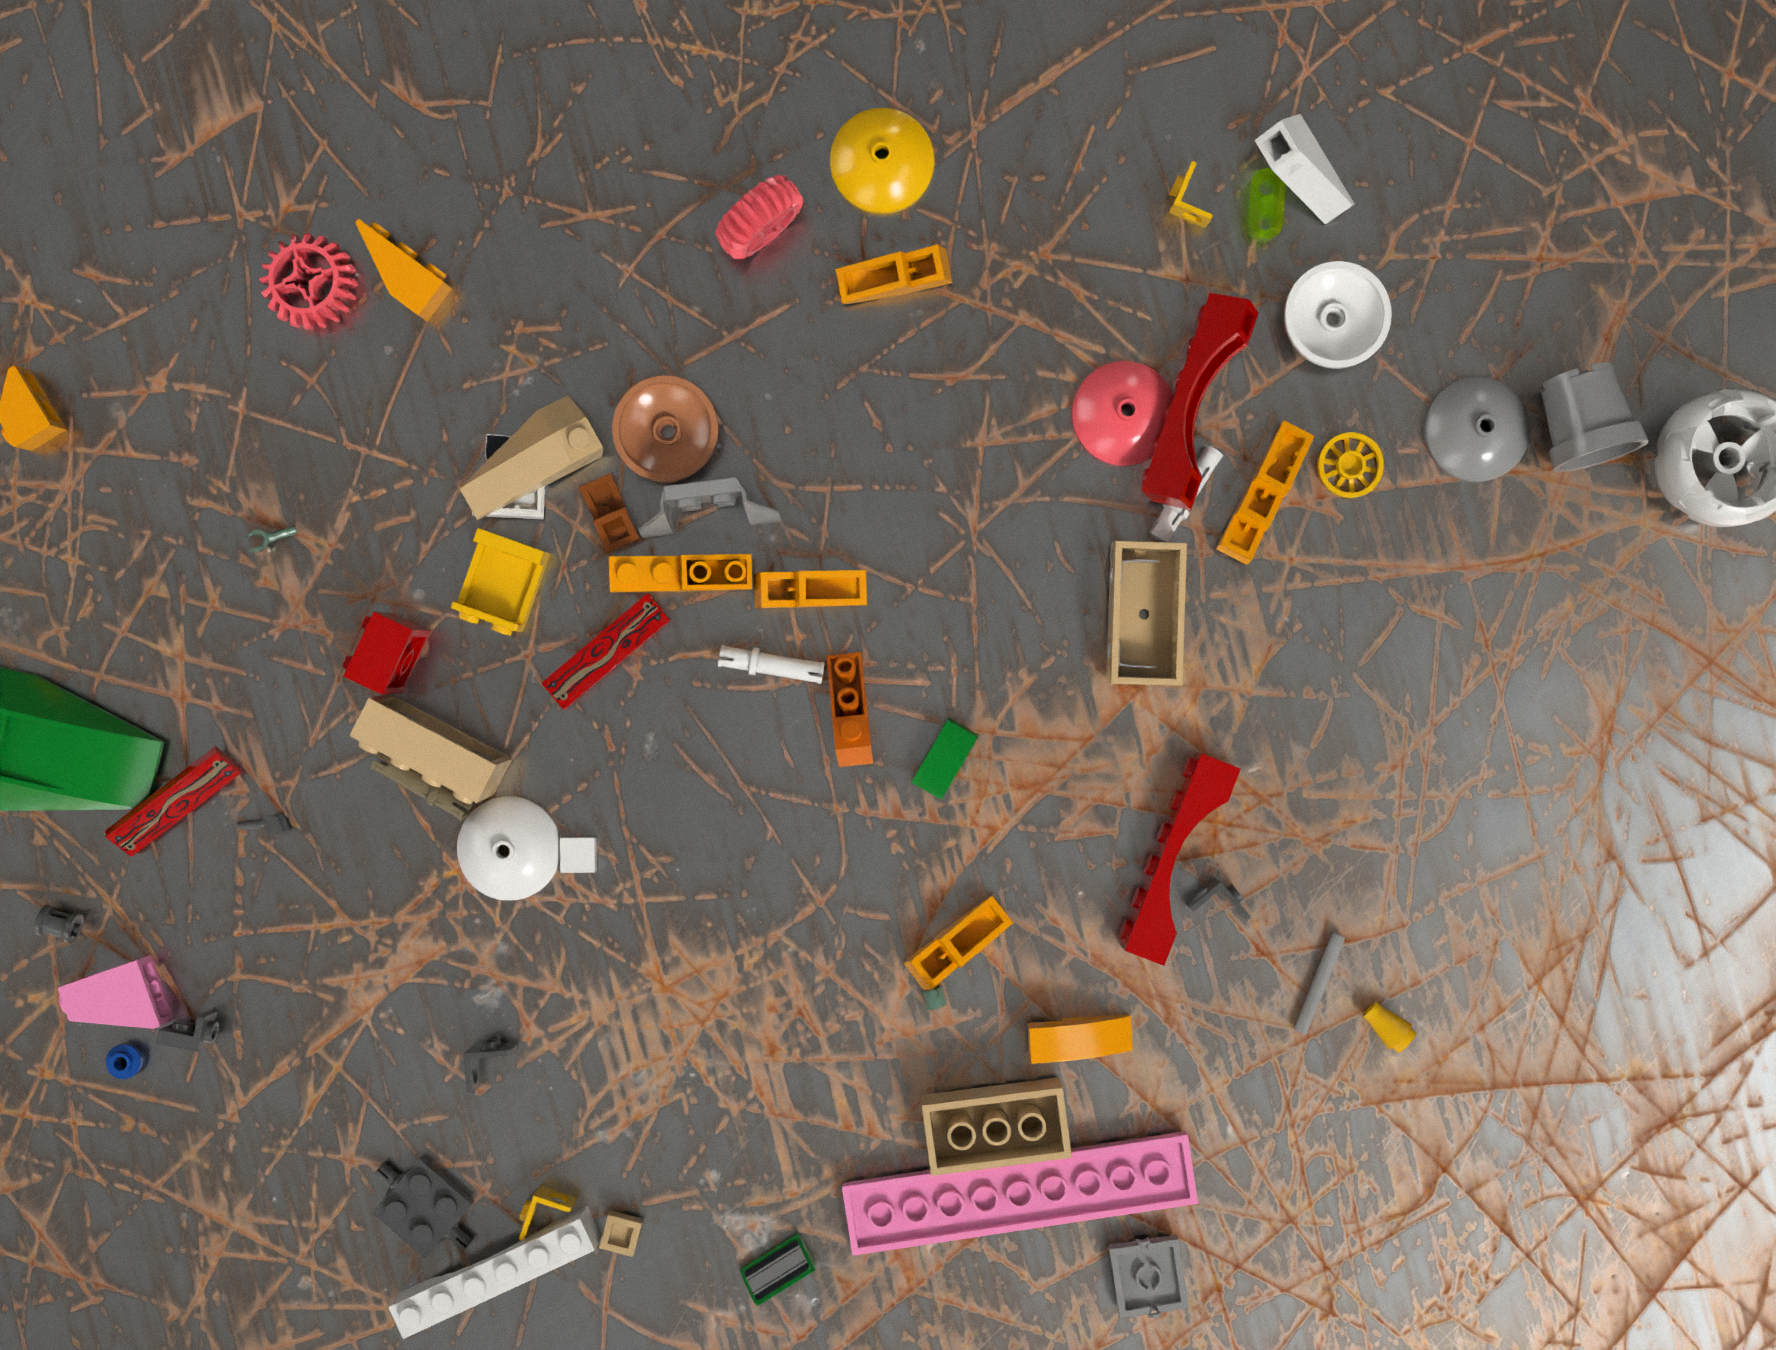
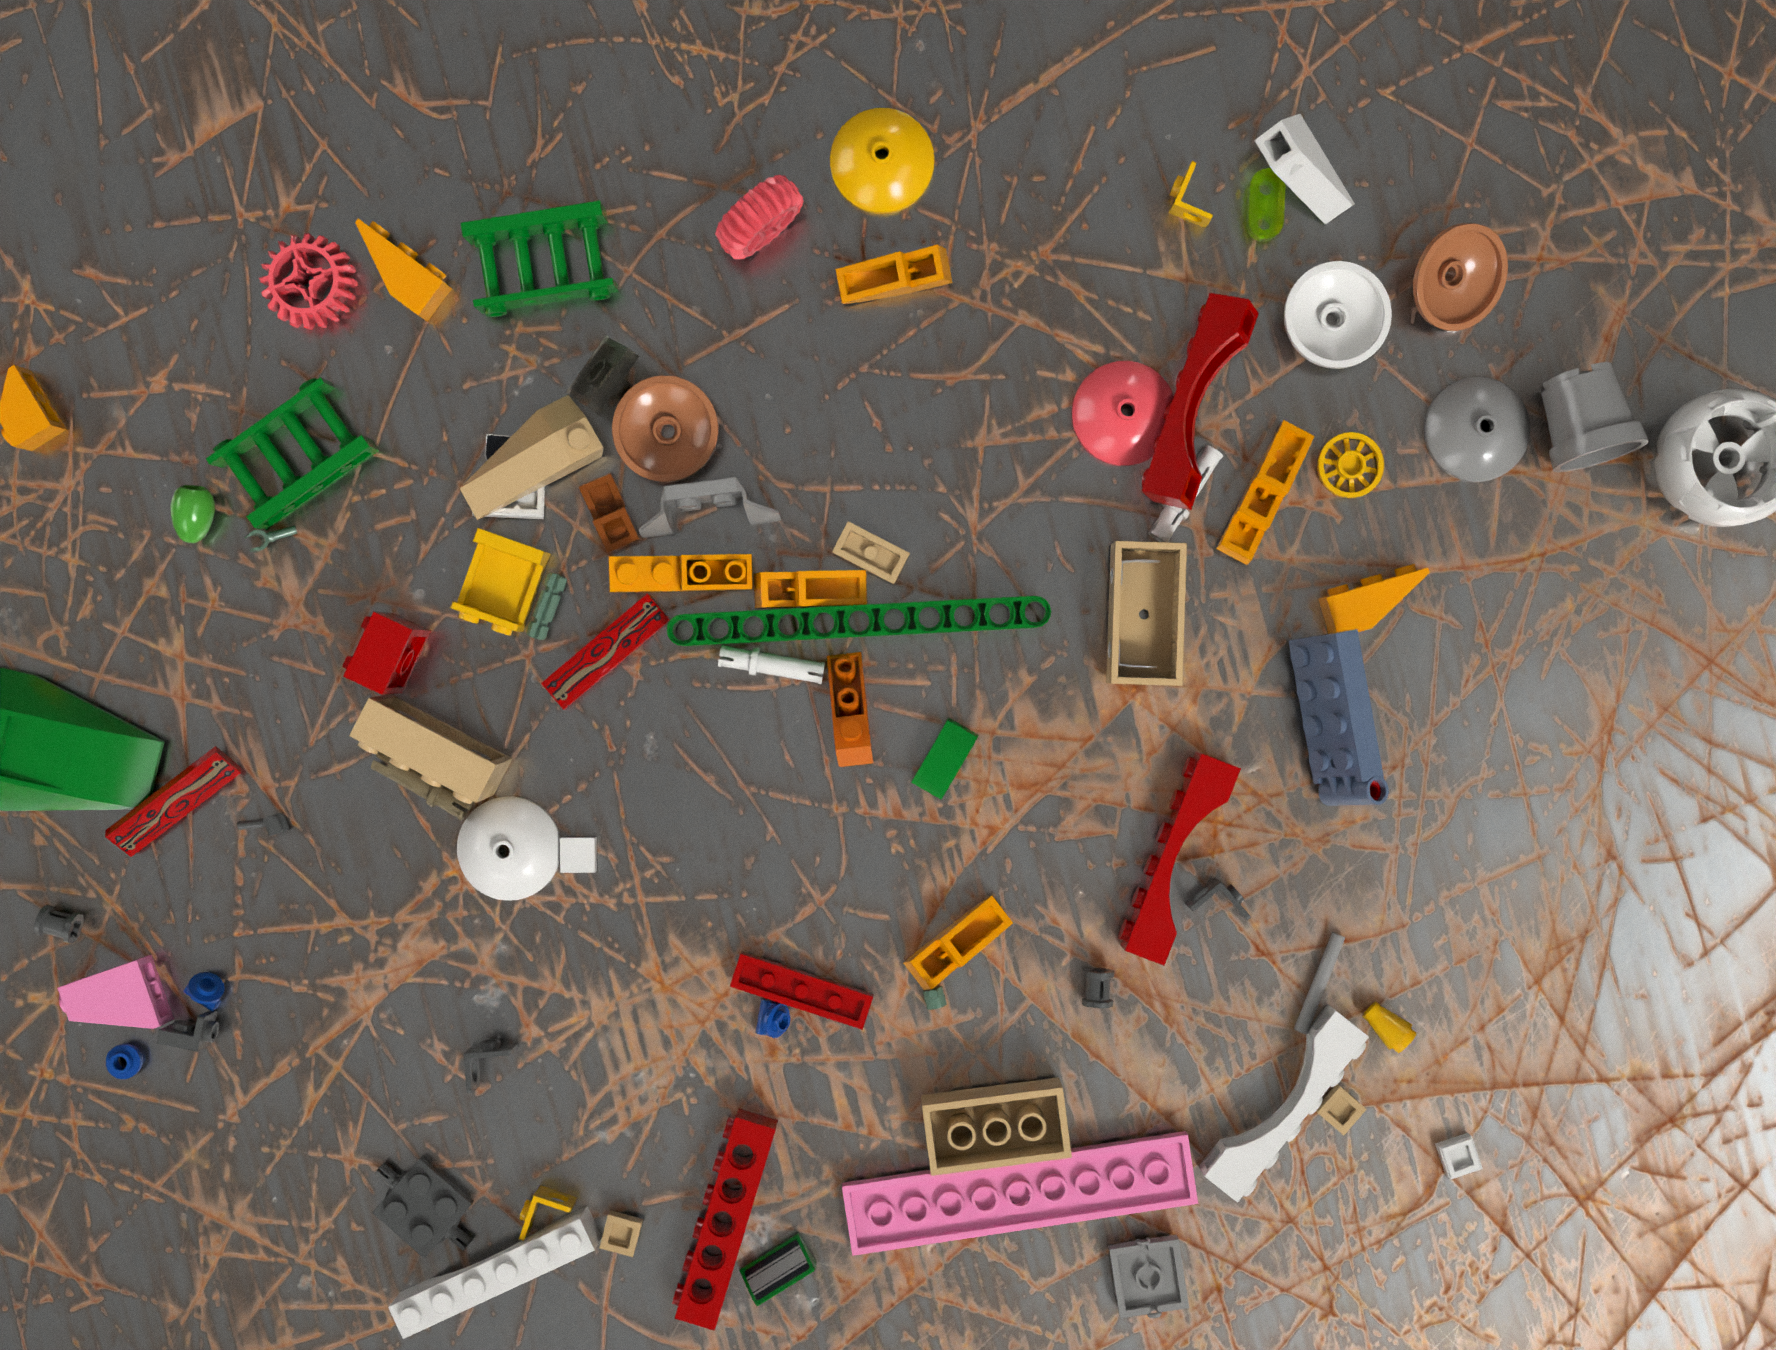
(192, 512): none -> bright green animal
(206, 990): none -> blue plate
(297, 489): none -> green fence
(518, 230): none -> green fence
(546, 606): none -> sand green axle
(603, 375): none -> clear smoke tile
(704, 1305): none -> red brick
(772, 1018): none -> blue plate
(801, 990): none -> red plate
(841, 614): none -> green beam
(870, 553): none -> tan plate
(1079, 1038): light orange slope -> none
(1098, 987): none -> dark grey bush
(1241, 1158): none -> white arch
(1338, 719): none -> sand blue hinge
(1340, 1109): none -> tan plate
(1367, 604): none -> light orange slope
(1458, 1156): none -> white tile
(1474, 276): none -> nougat dish

